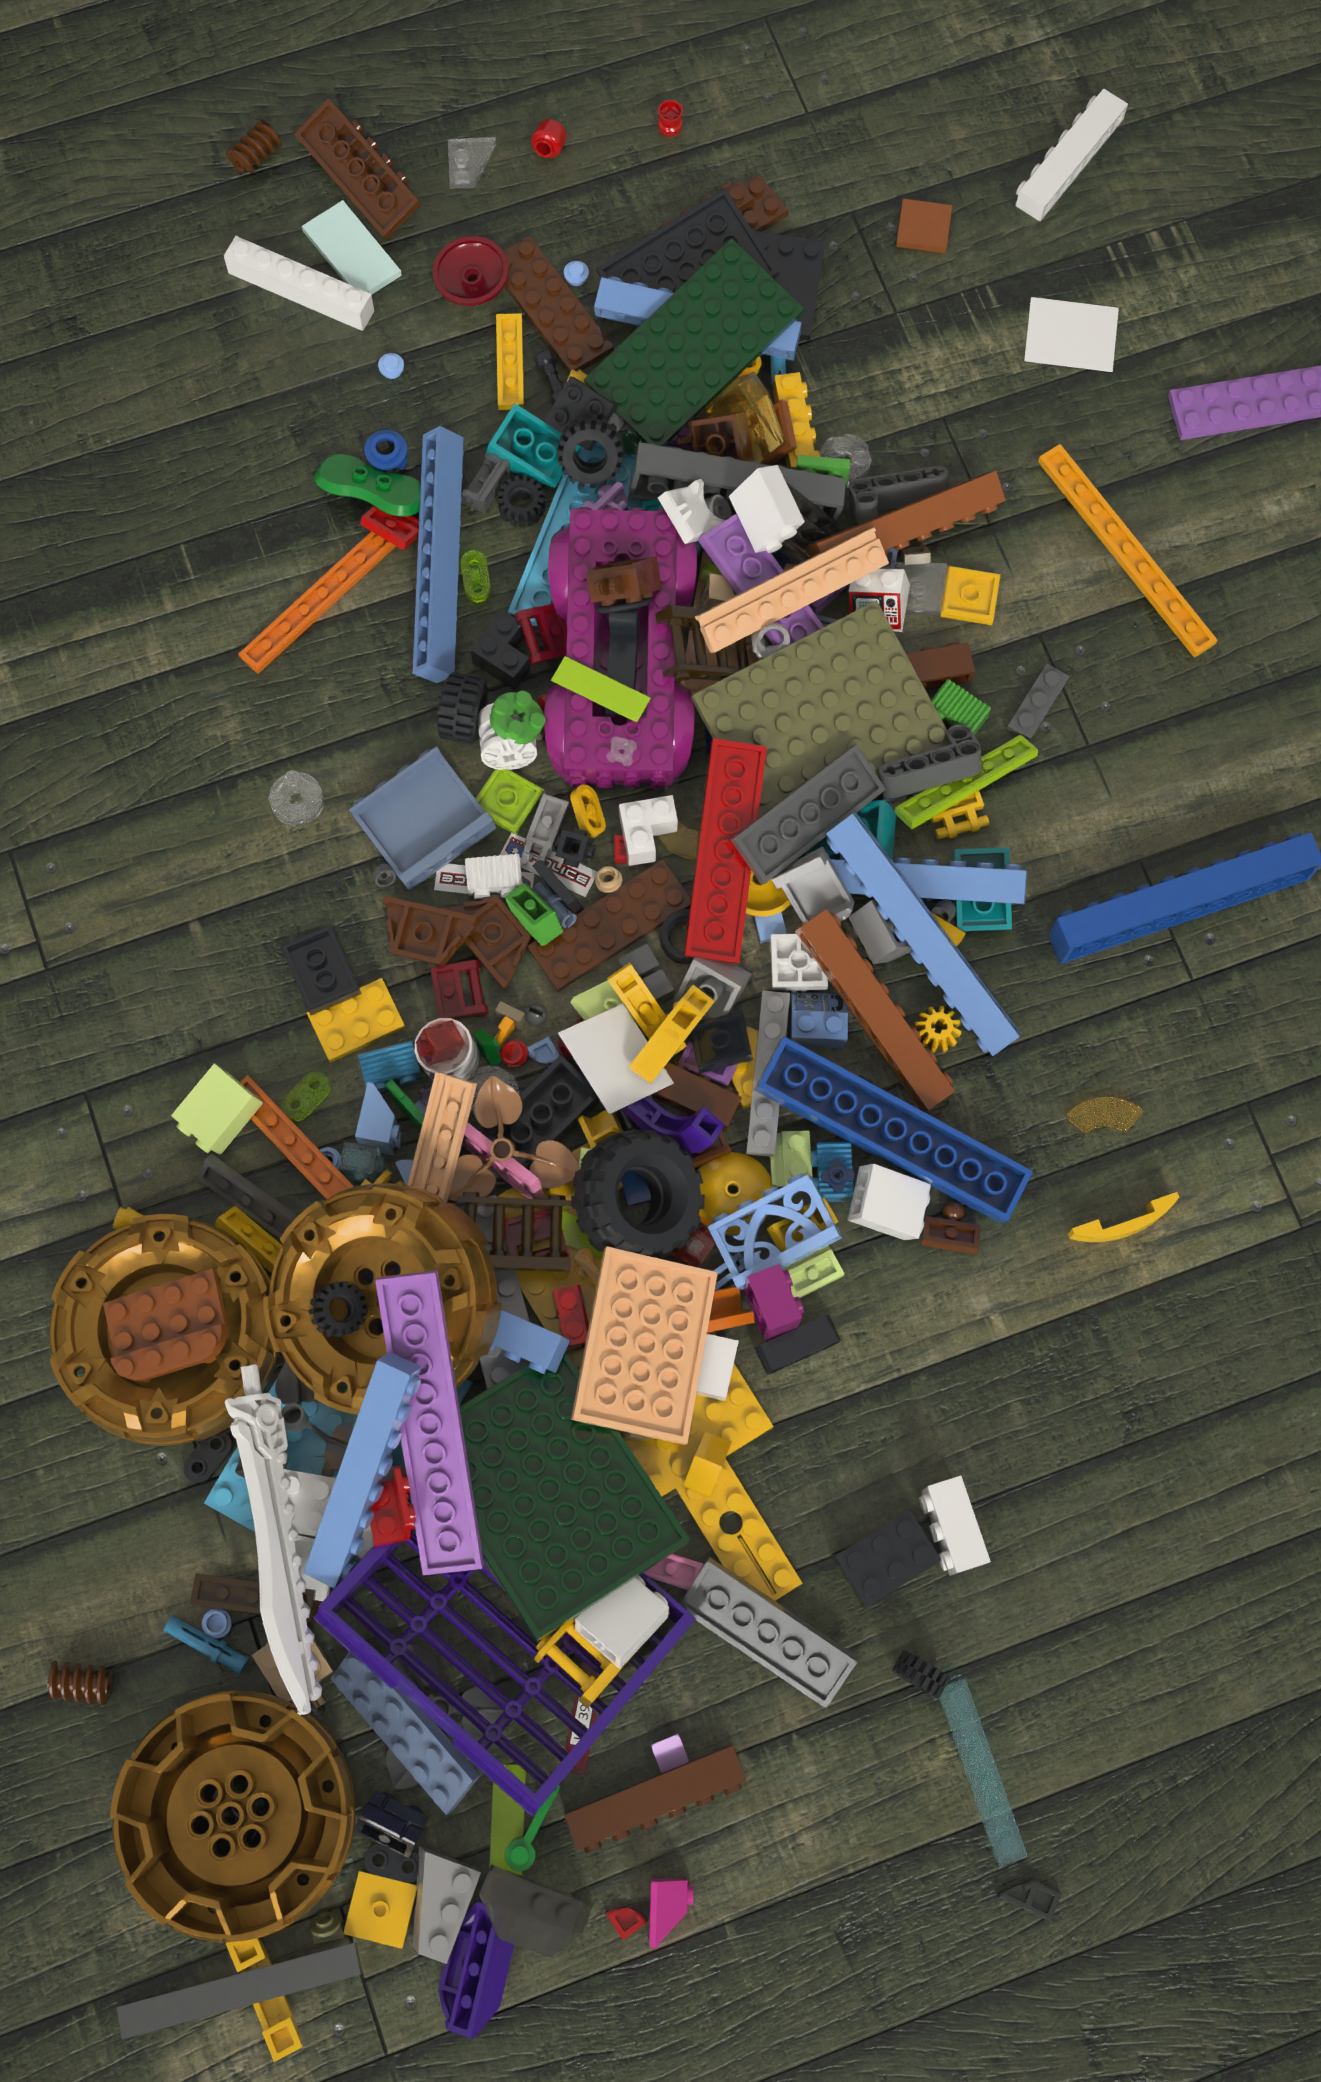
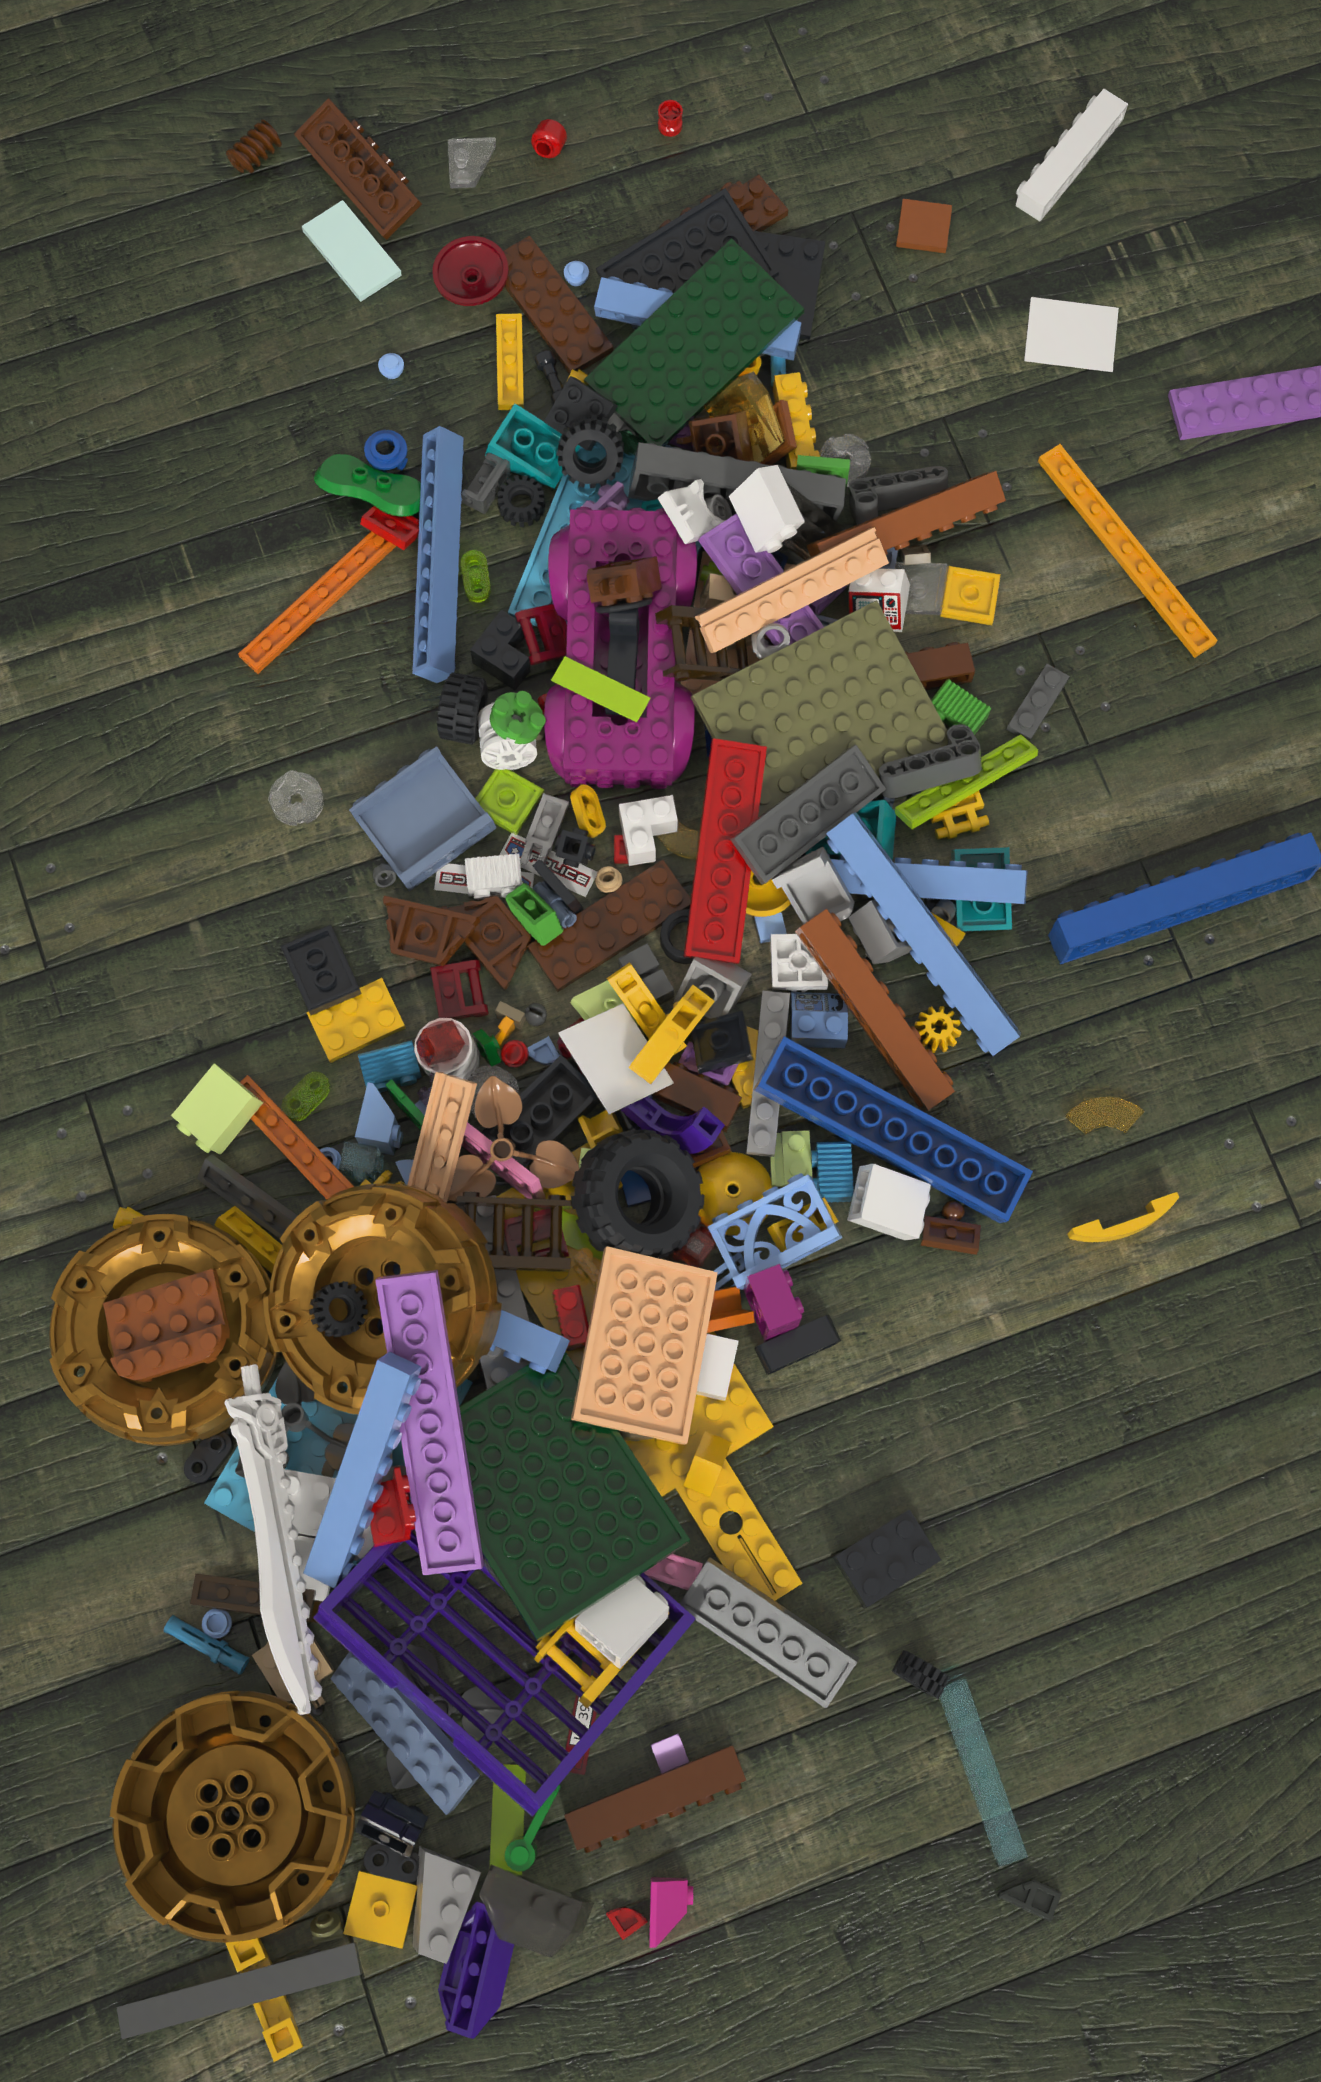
(79, 1684): reddish brown piece -> none
(299, 283): white brick -> none
(621, 743): clear plate -> none
(814, 1272): yellowish green plate -> none
(837, 1183): dark blue plate -> none
(954, 1526): white brick -> none

